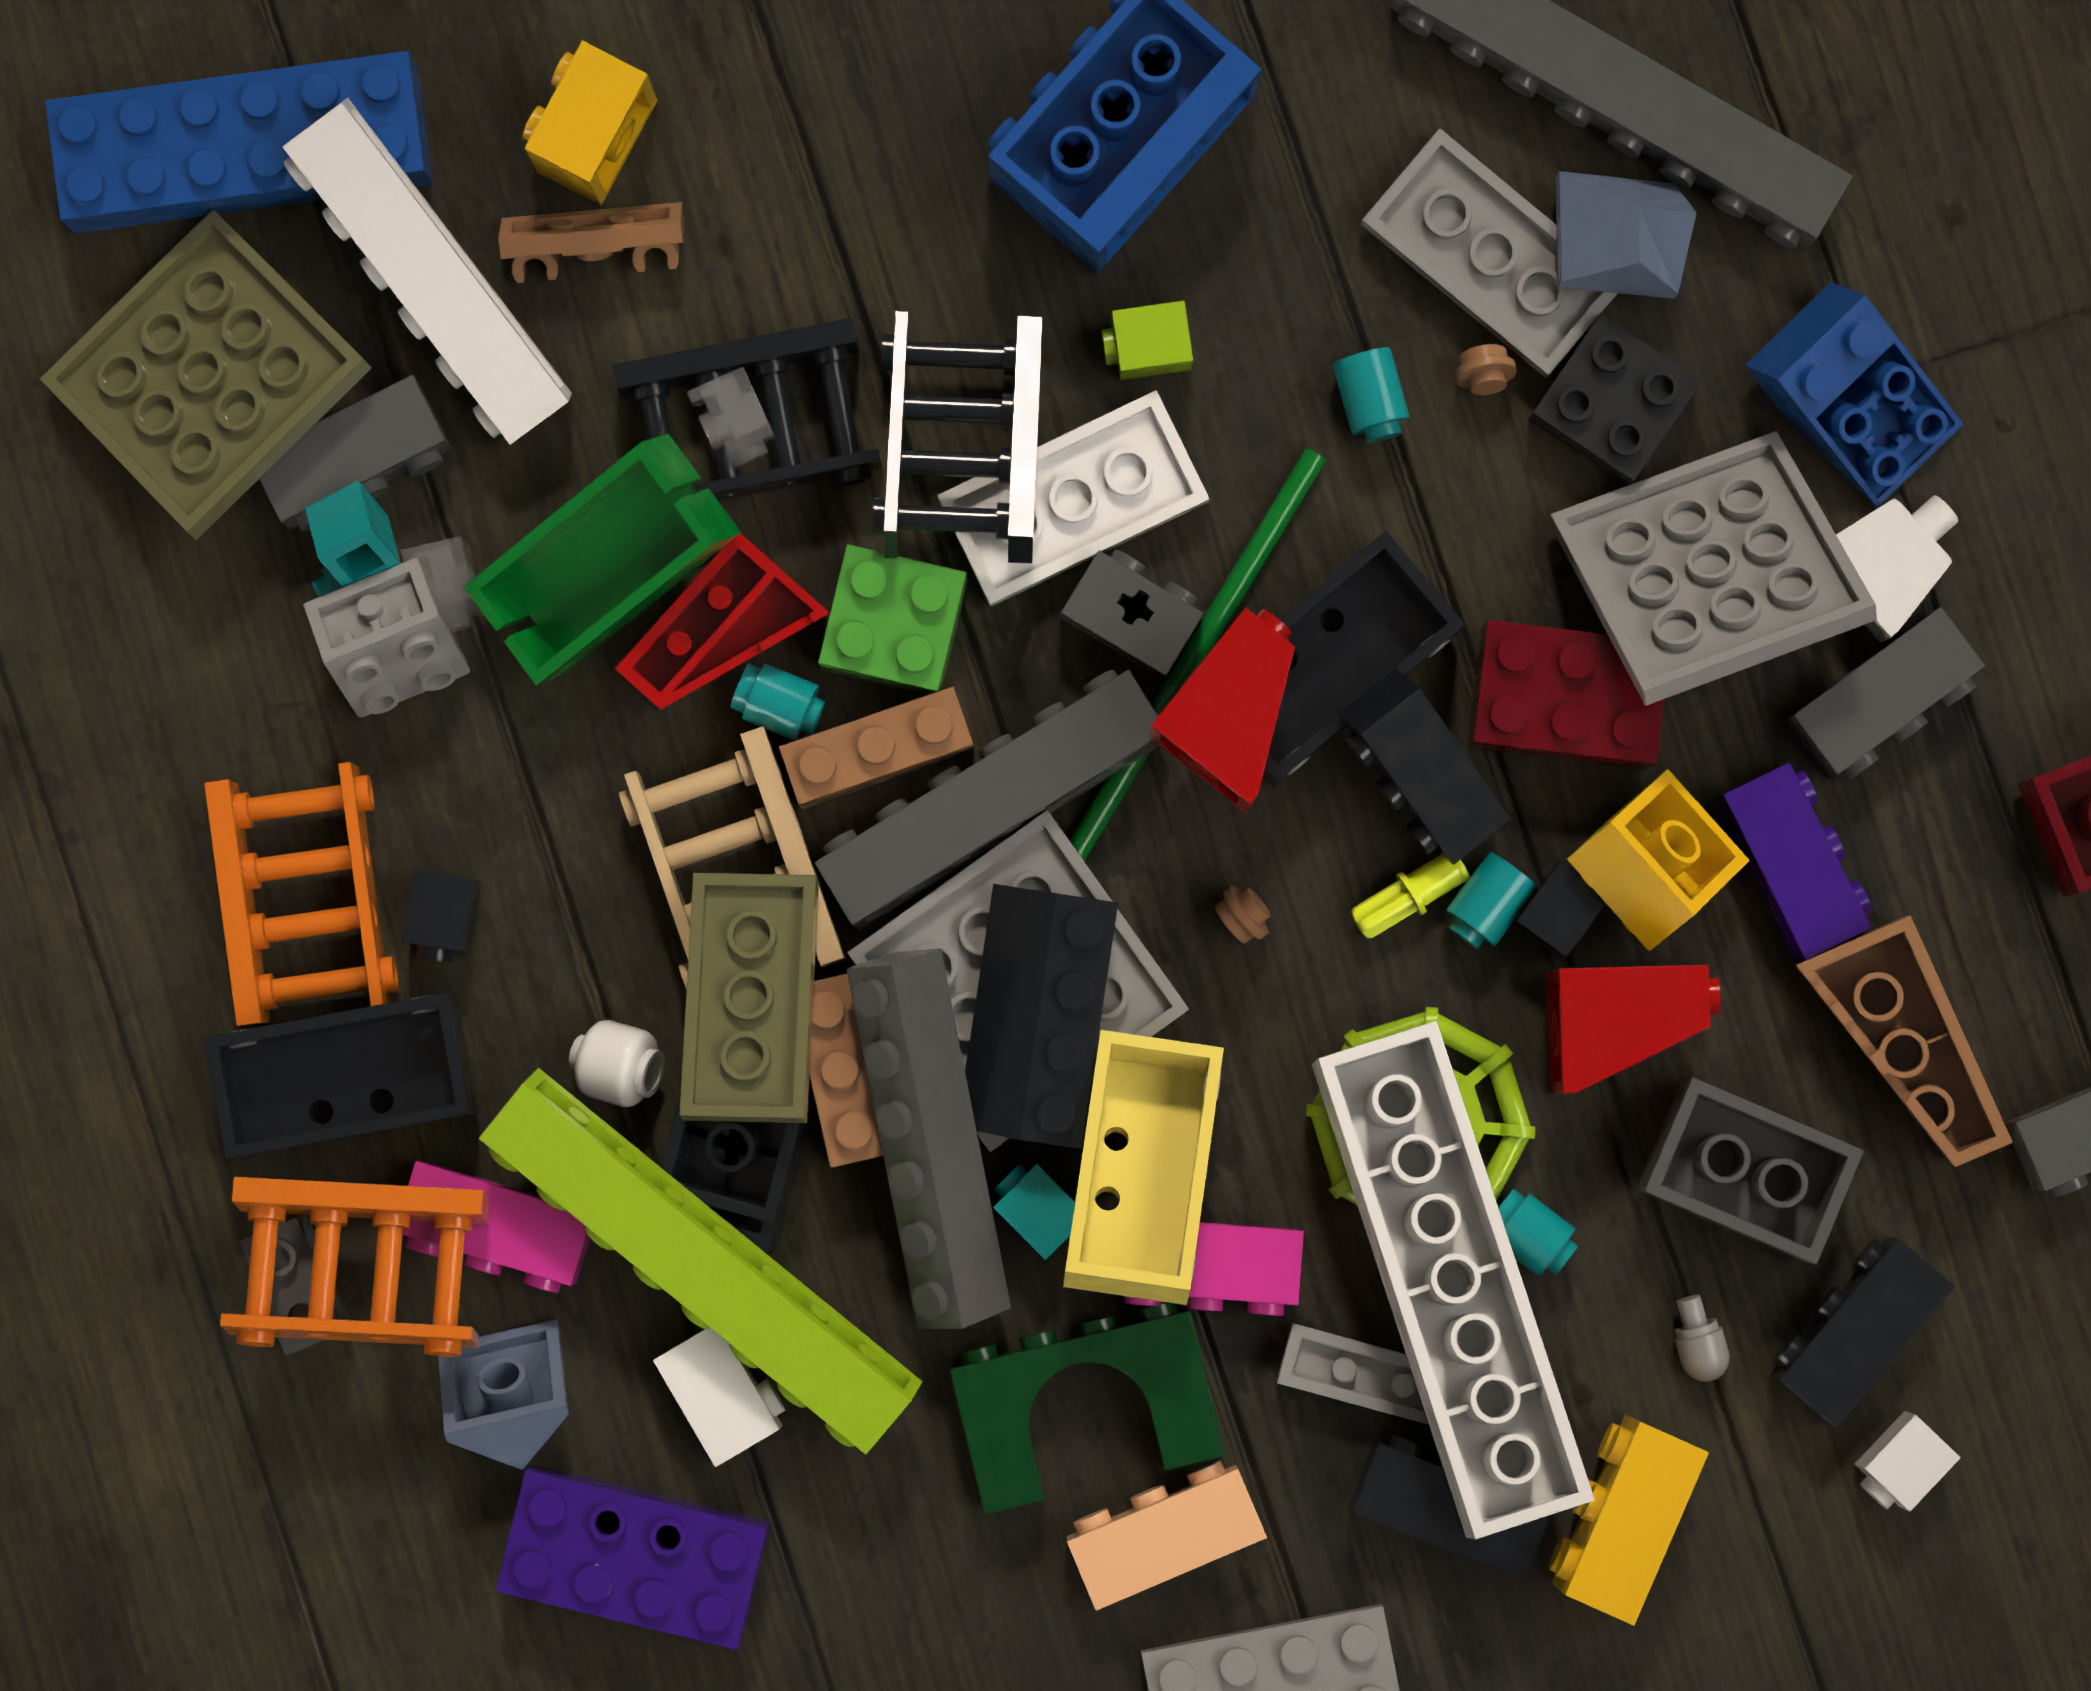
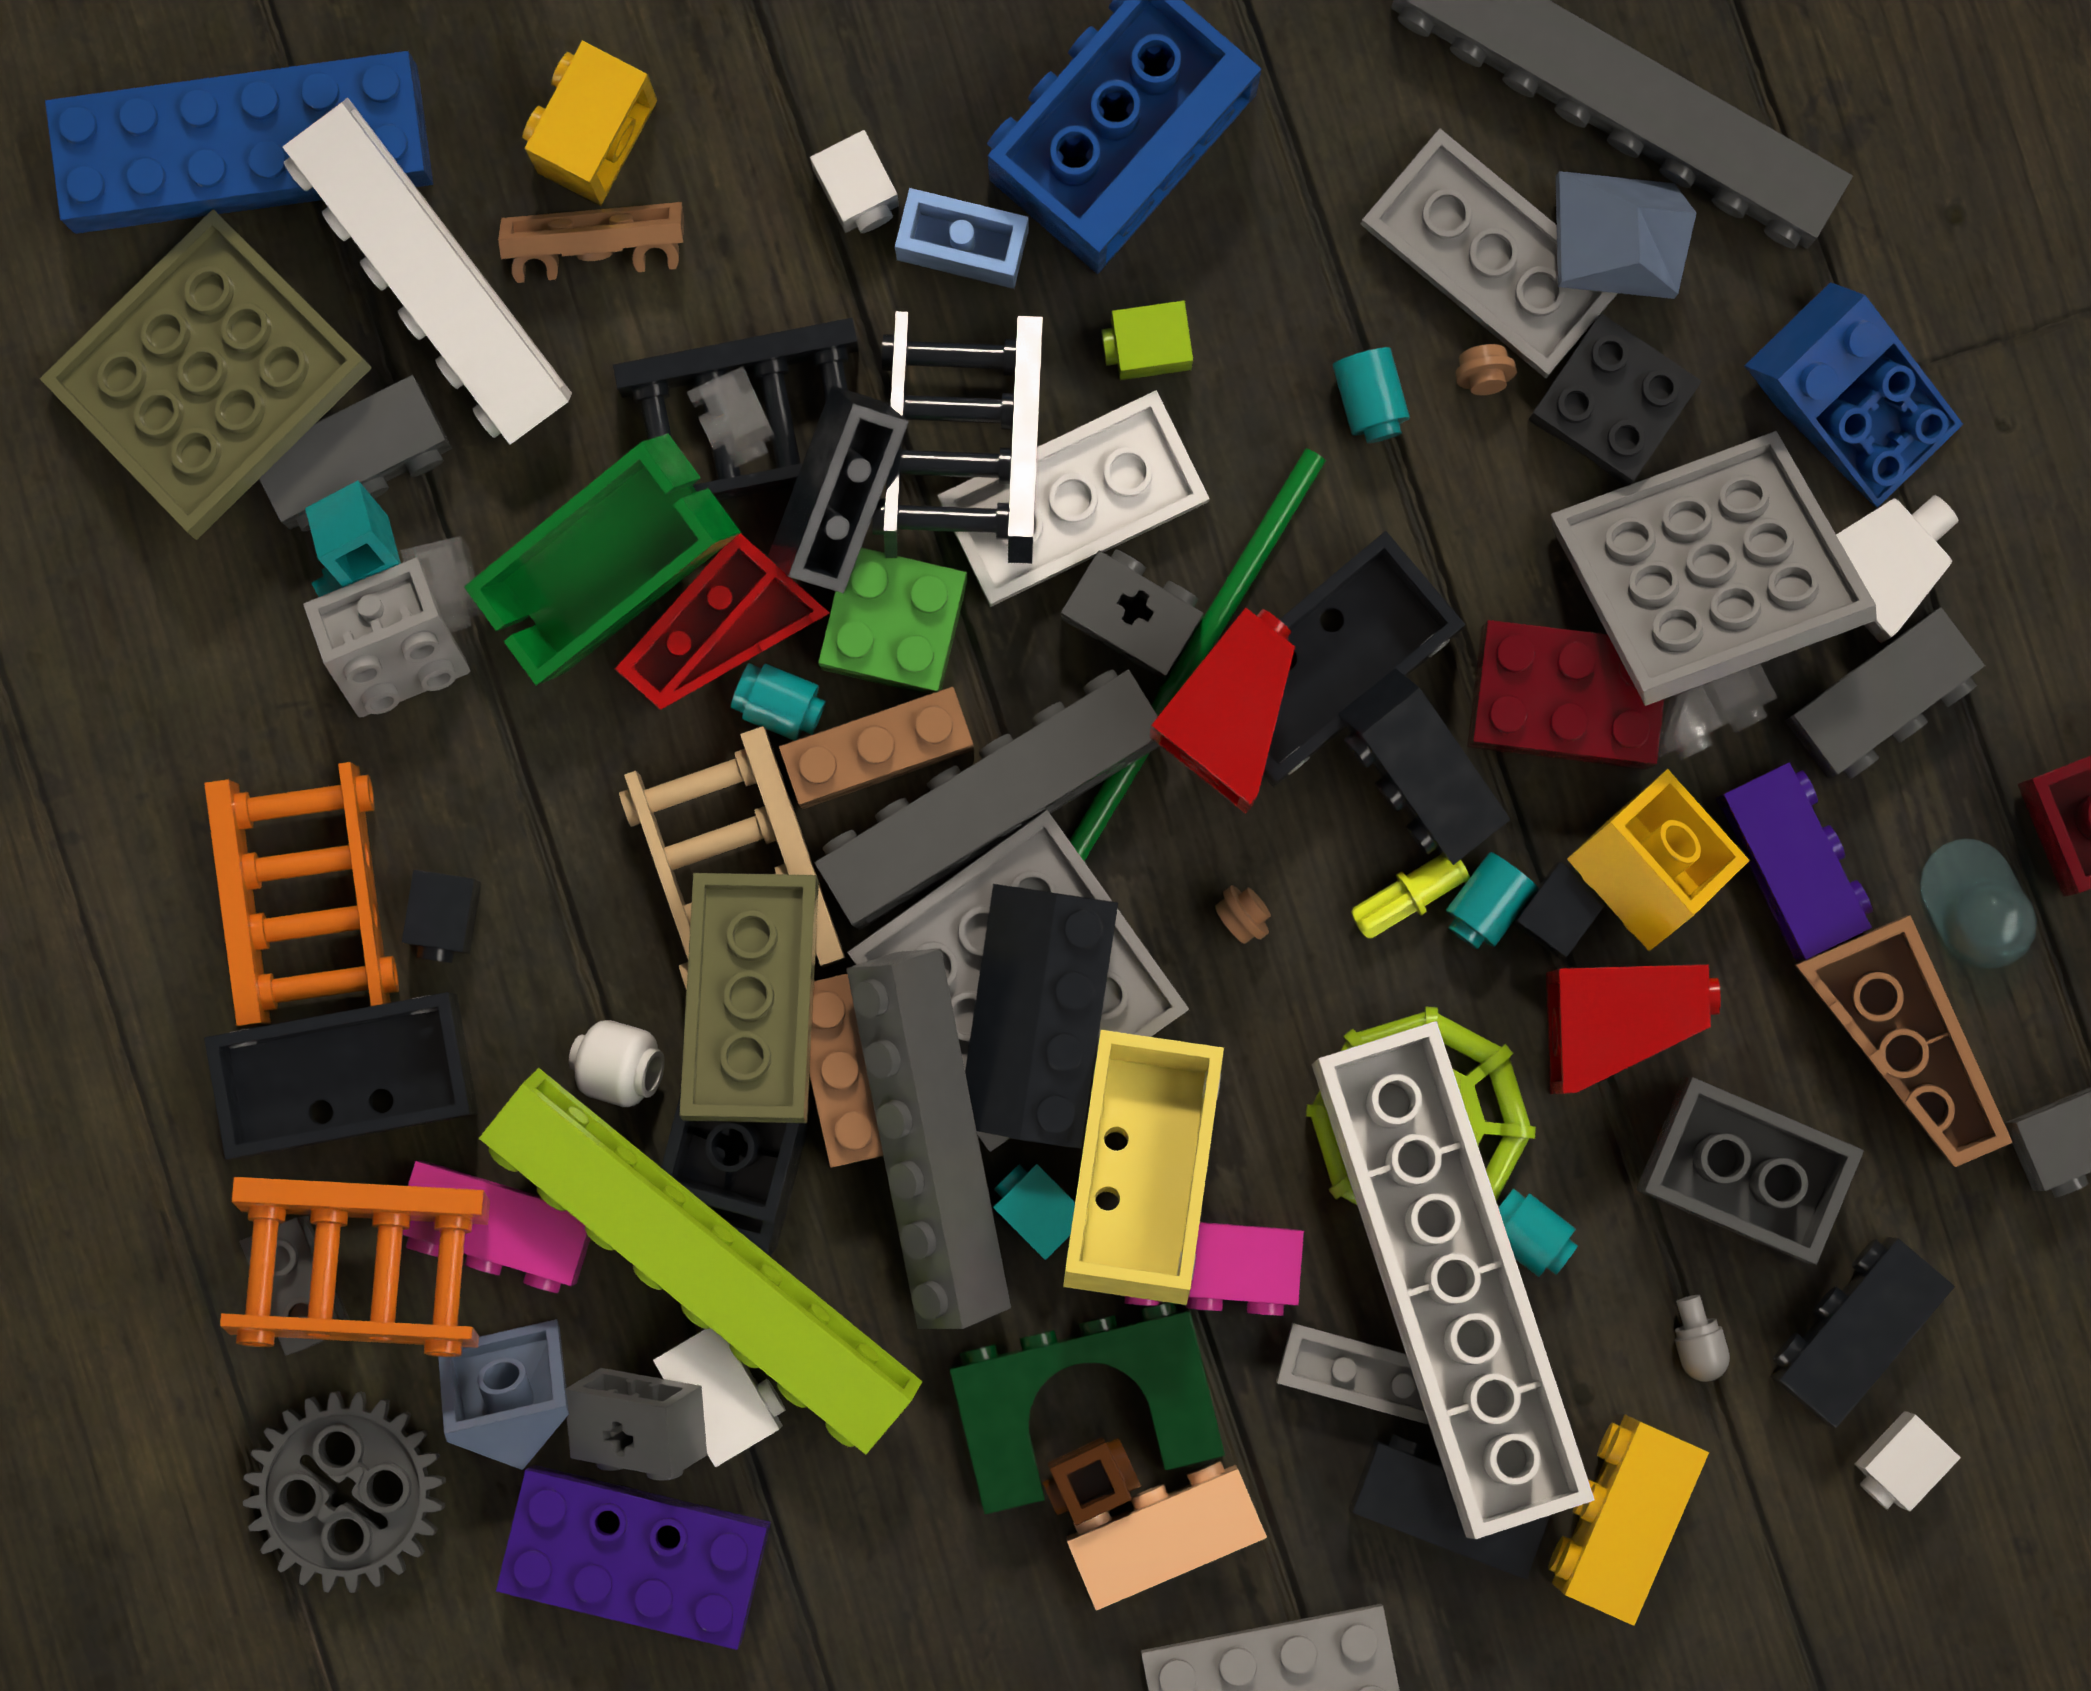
(310, 1536): none -> dark grey gear
(636, 1423): none -> dark grey brick
(838, 489): none -> black brick
(856, 183): none -> white brick
(961, 238): none -> light blue brick
(1091, 1480): none -> reddish brown brick
(1707, 707): none -> clear slope
(1977, 904): none -> clear light blue cap

